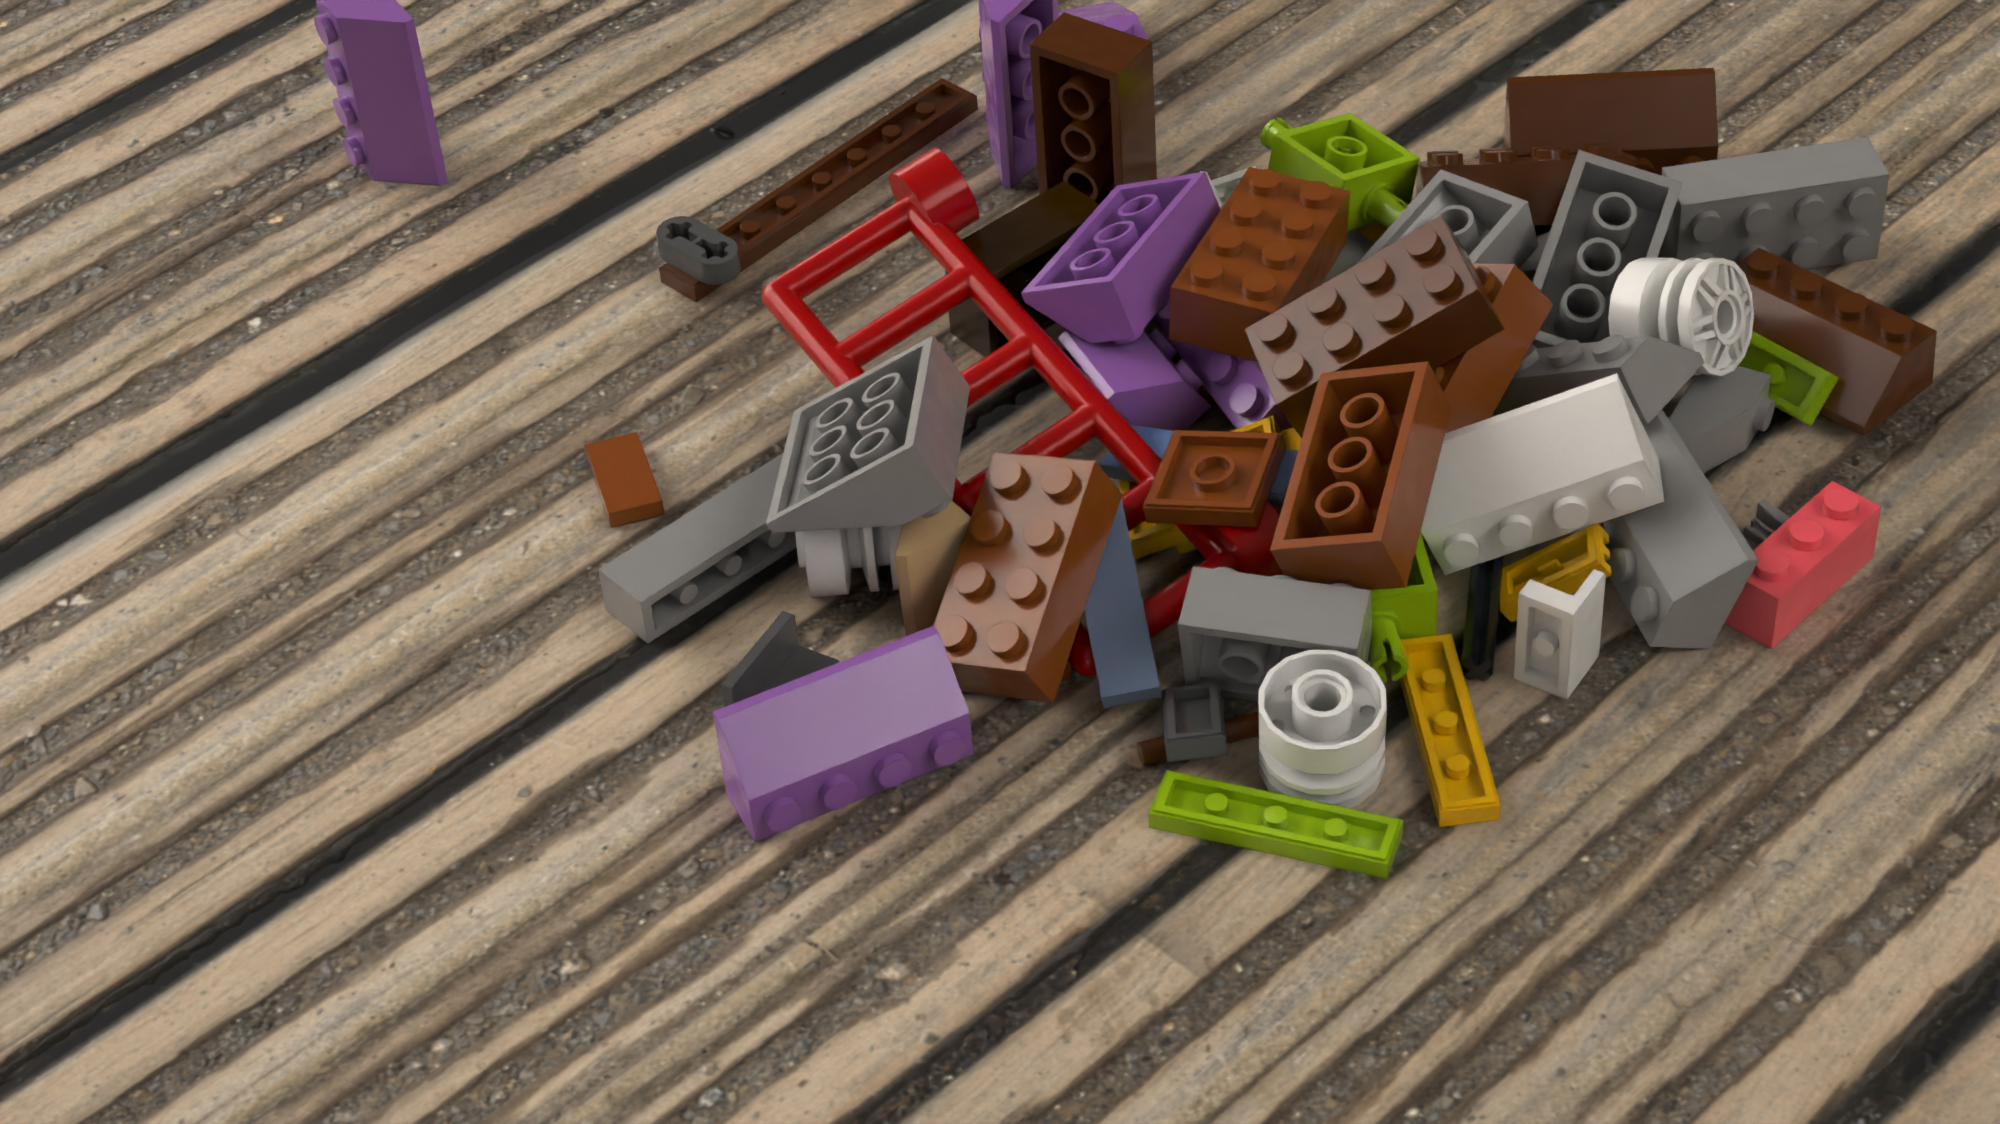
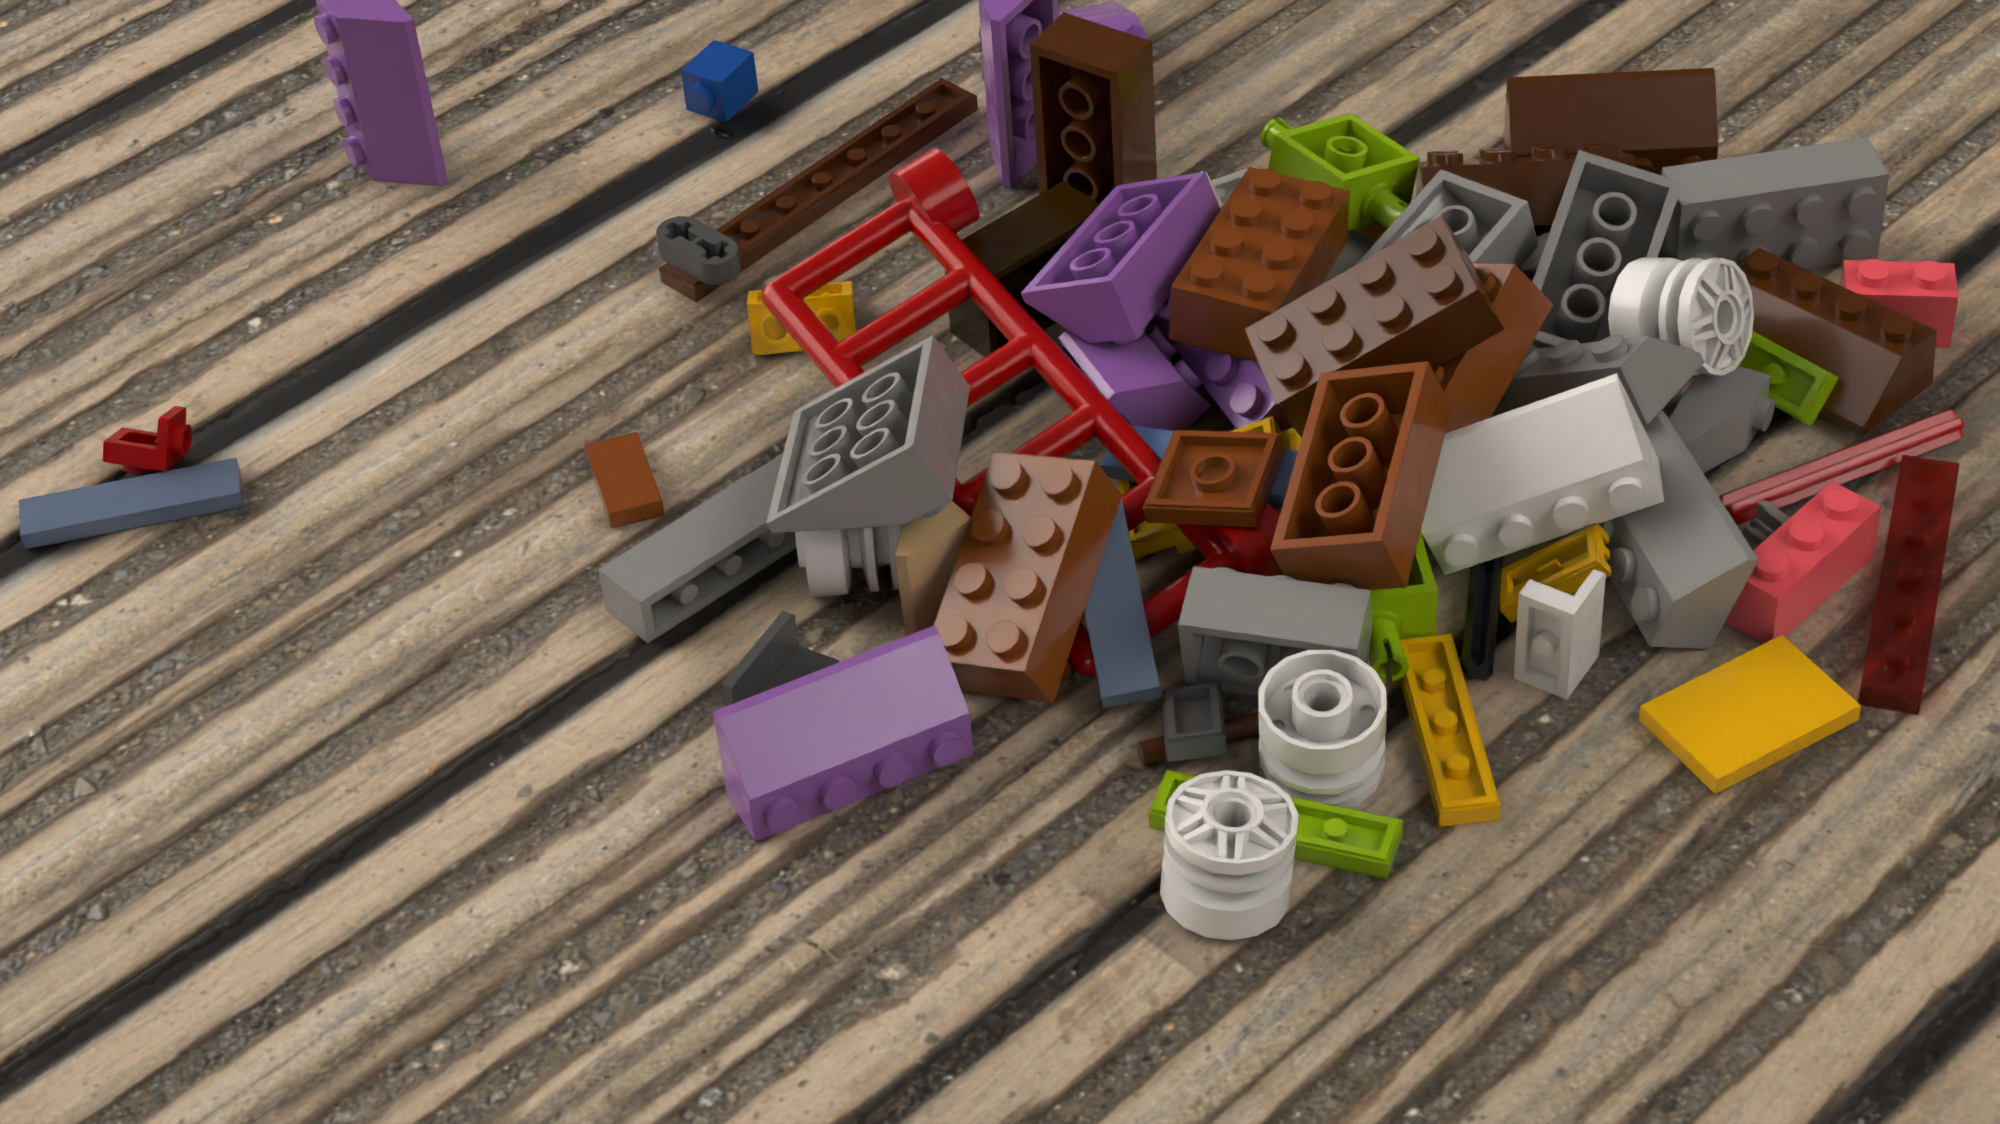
(130, 503): none -> sand blue tile
(149, 451): none -> red bracket
(719, 81): none -> blue brick
(830, 303): none -> yellow bracket
(1228, 854): none -> white wheel
(1749, 713): none -> yellow tile
(1844, 465): none -> axle
(1909, 585): none -> clear red tile
(1914, 289): none -> coral brick

